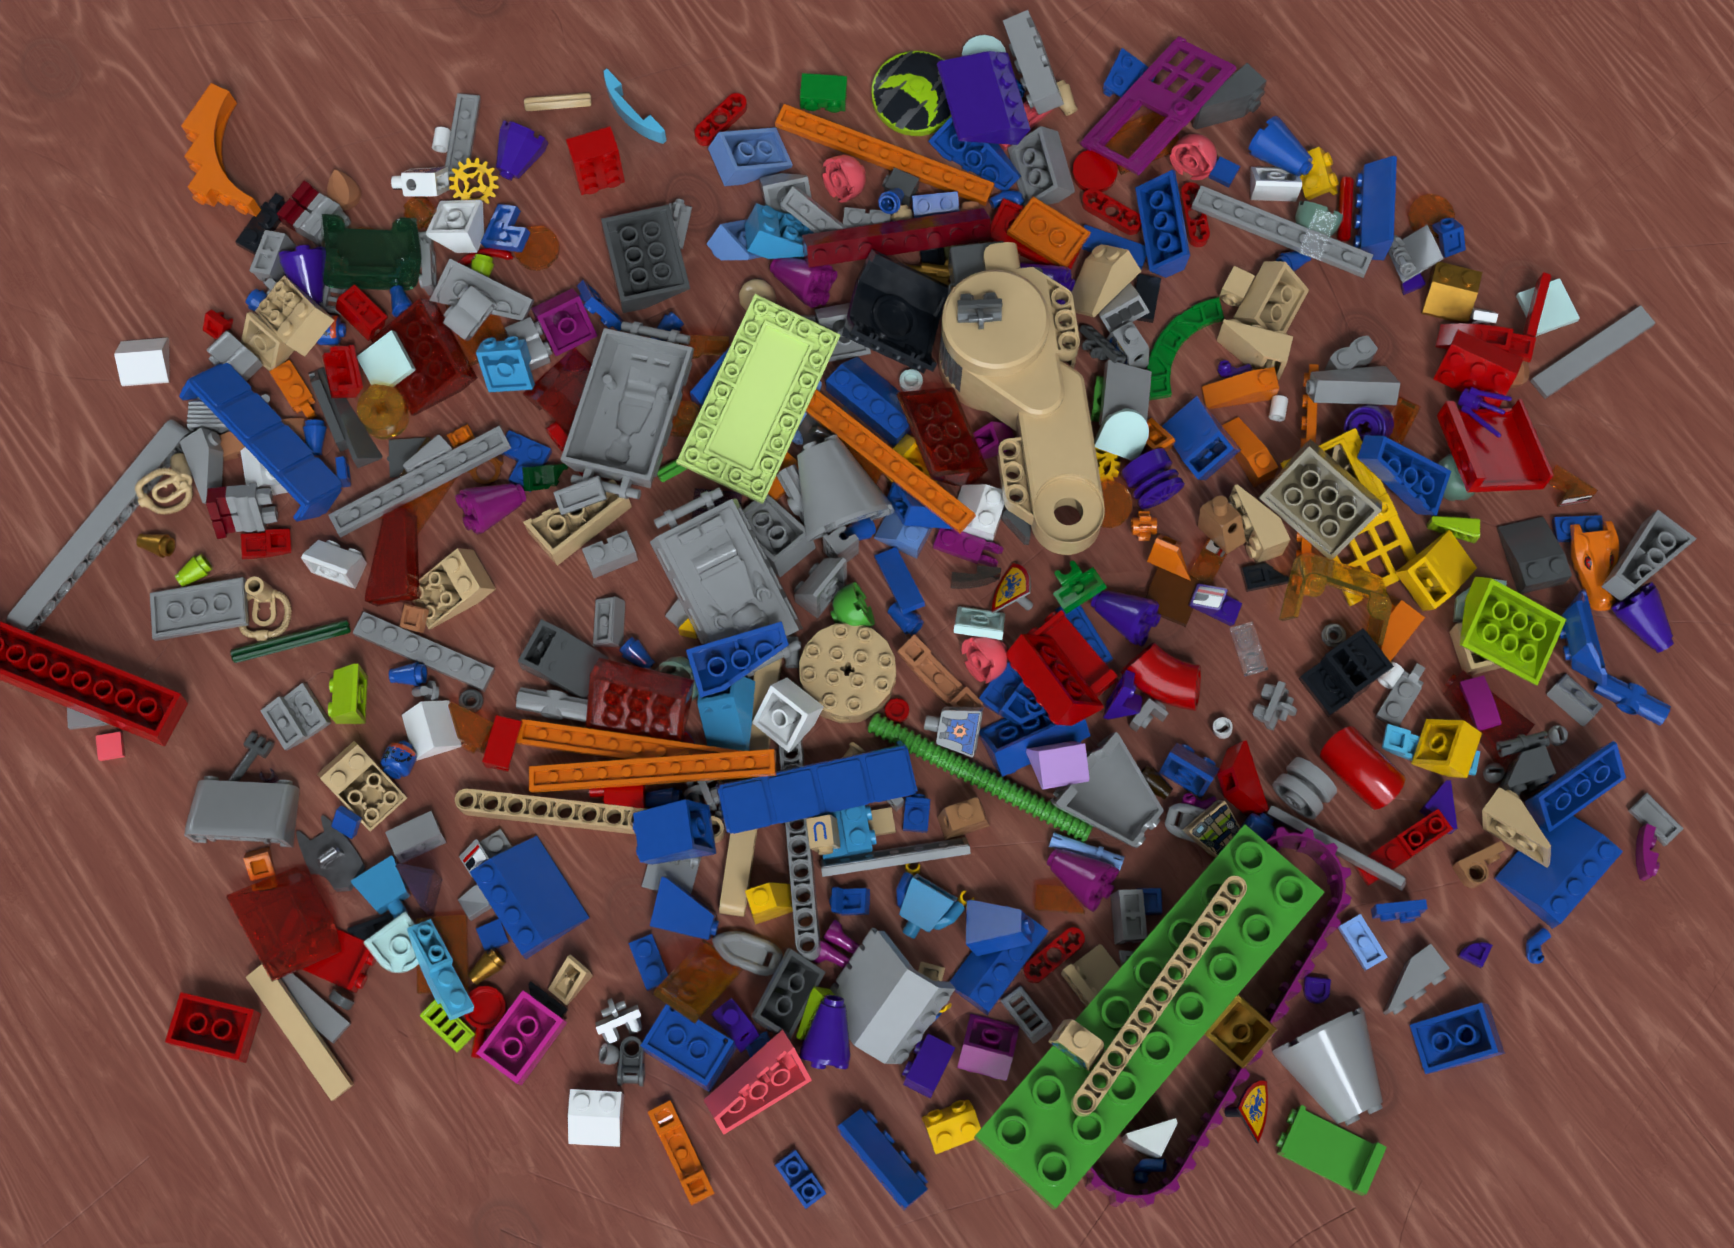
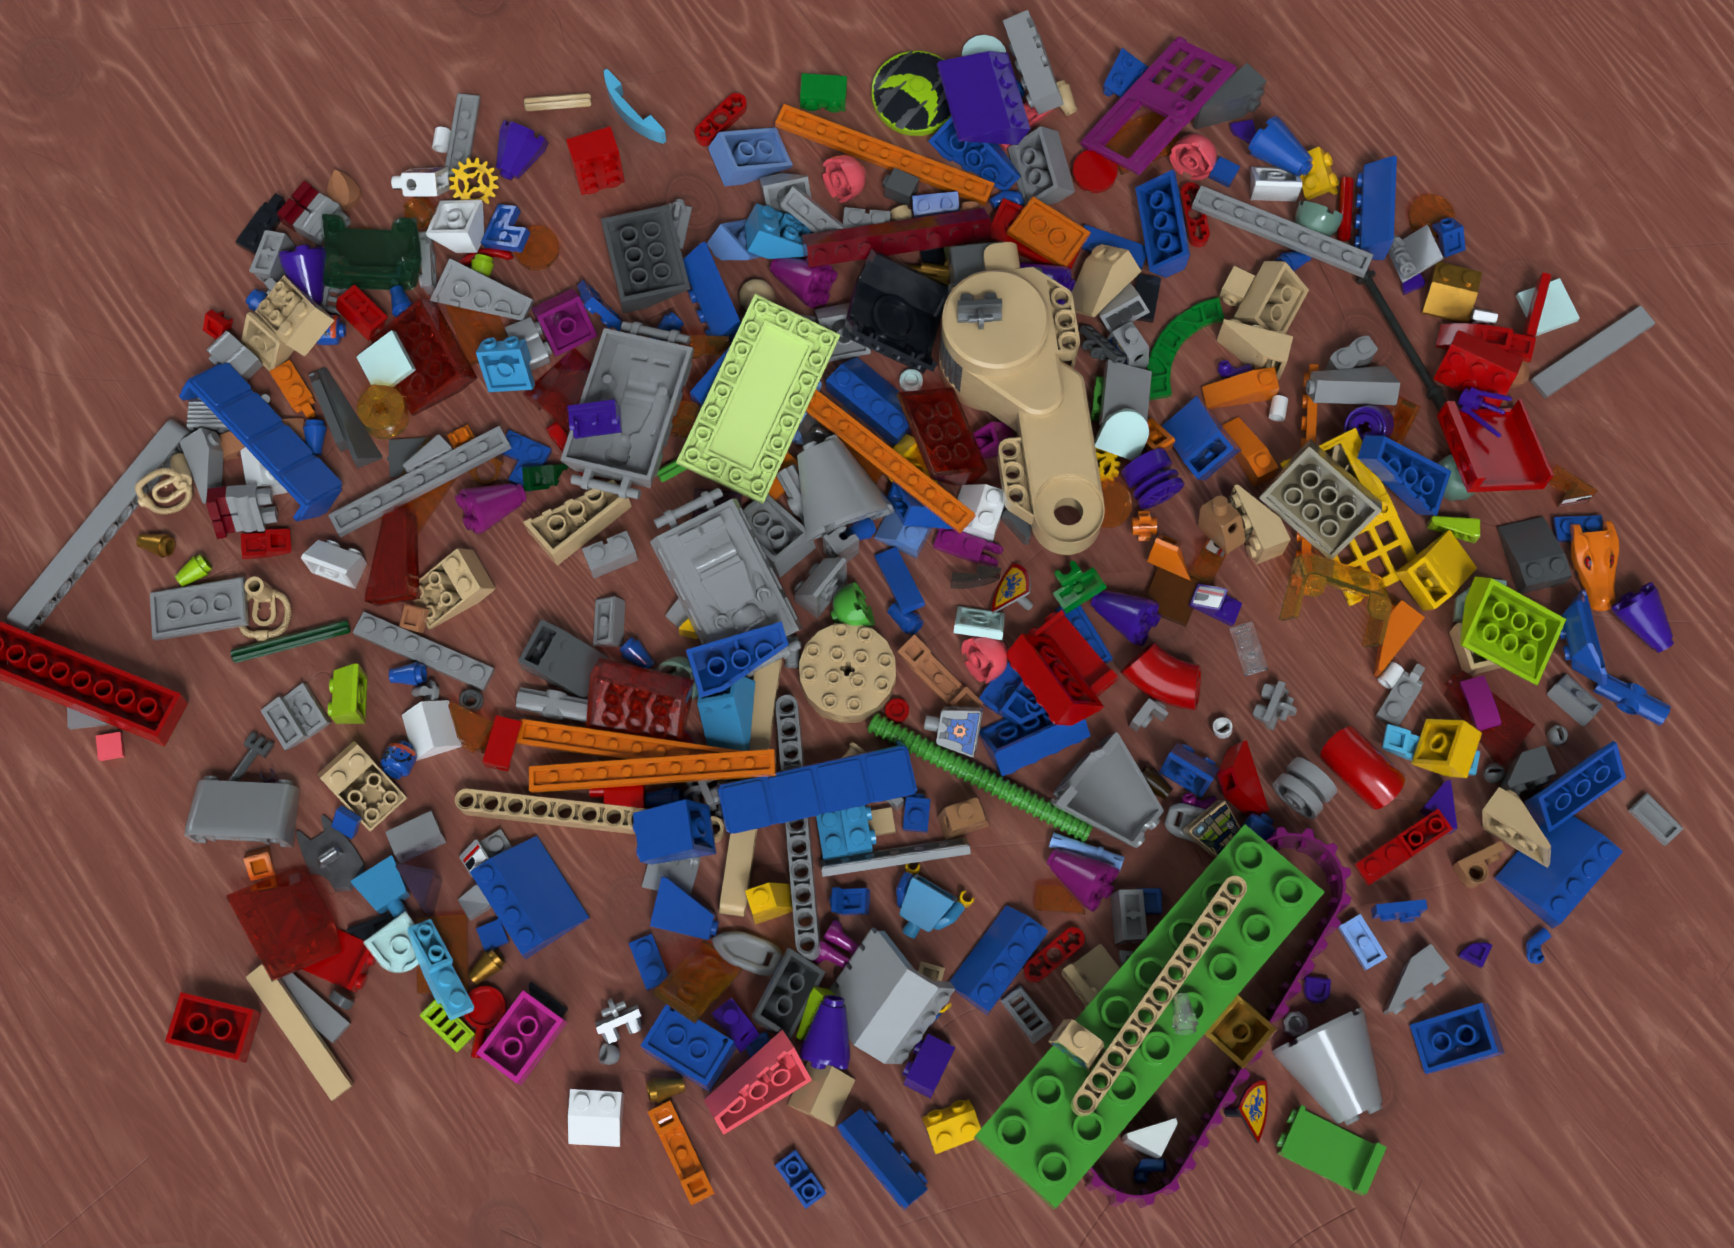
(143, 361): white slope -> none
(206, 130): orange arch -> none
(342, 372): red hinge -> none
(343, 471): blue tile -> none
(469, 312): light grey brick -> none
(570, 980): tan slope -> none
(580, 495): light grey tile -> none
(595, 418): none -> dark purple hinge
(631, 1064): dark grey piece -> none
(664, 1088): none -> pearl gold cone
(710, 294): none -> blue slope
(787, 713): white slope -> none
(823, 834): tan brick -> none
(824, 1095): none -> tan slope
(891, 200): blue cone -> none
(988, 1047): magenta slope -> none
(996, 928): blue slope -> none
(1059, 764): lavender slope -> none
(1110, 202): red beam -> none
(1123, 699): dark purple slope -> none
(1184, 1018): none -> clear cone
(1244, 130): none -> dark purple tile
(1262, 576): black tile -> none
(1295, 1024): none -> light grey tile
(1318, 234): clear slope -> none
(1333, 628): light grey plate -> none
(1343, 851): light grey tile -> none
(1346, 672): black bracket -> none
(1434, 391): none -> pearl dark grey bar
(1522, 743): dark grey pin -> none
(1645, 858): magenta slope -> none
(1650, 549): light grey wedge -> none

